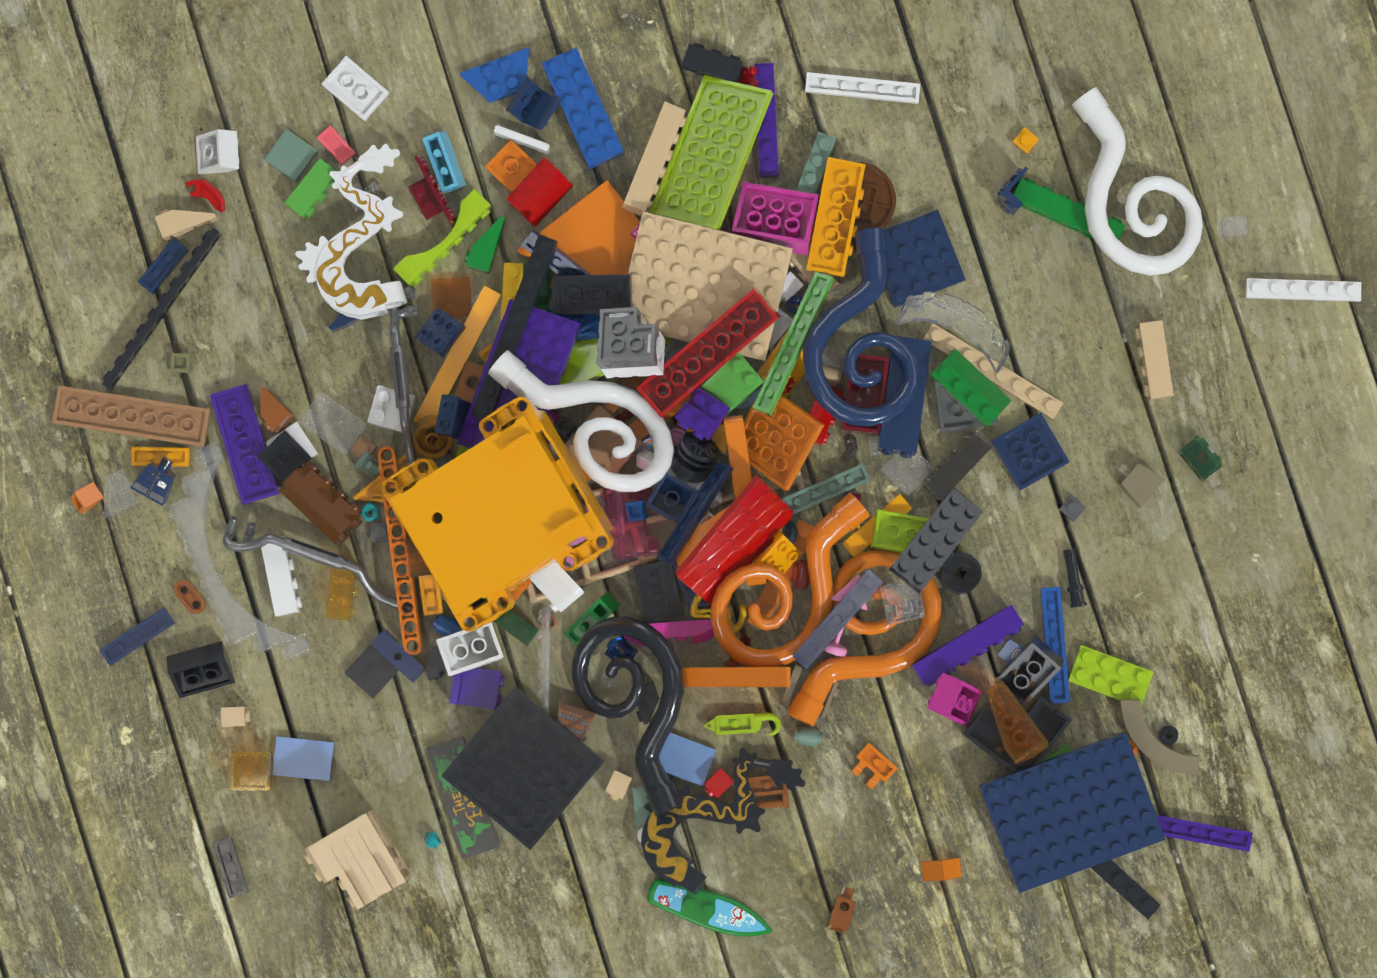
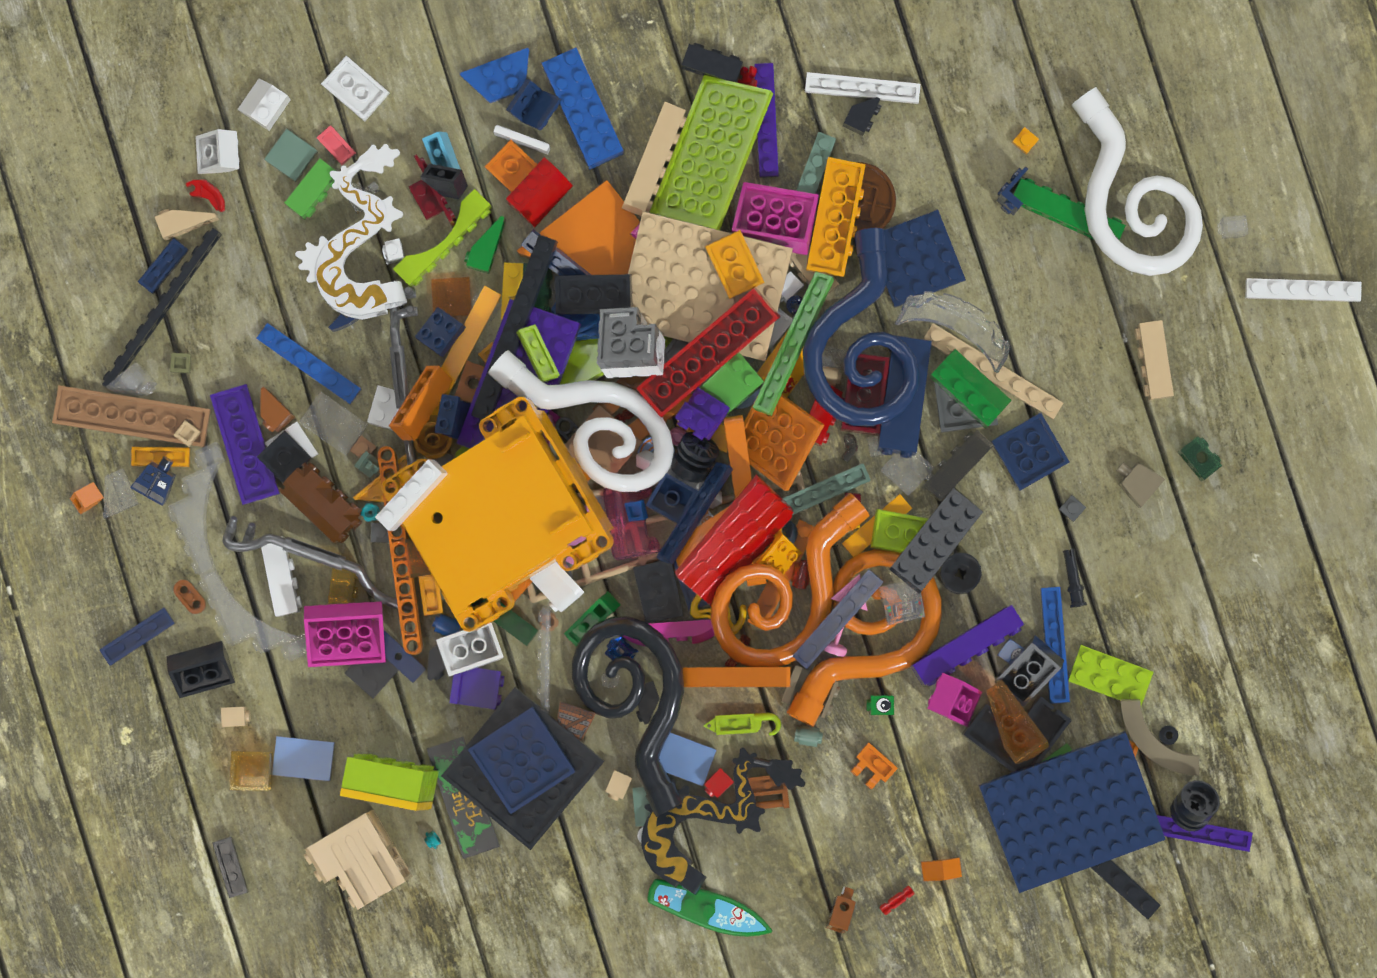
(133, 382): none -> clear slope
(187, 433): none -> tan tile
(264, 104): none -> white slope
(308, 363): none -> blue plate
(344, 634): none -> dark pink slope
(389, 782): none -> lime piece
(393, 251): none -> white brick
(411, 495): none -> white brick
(420, 403): none -> orange brick
(445, 180): none -> black slope
(521, 760): none -> dark blue plate
(538, 353): none -> lime tile
(734, 264): none -> light orange tile
(860, 116): none -> black slope
(880, 705): none -> green brick
(896, 900): none -> red axle
(1194, 805): none -> black wheel

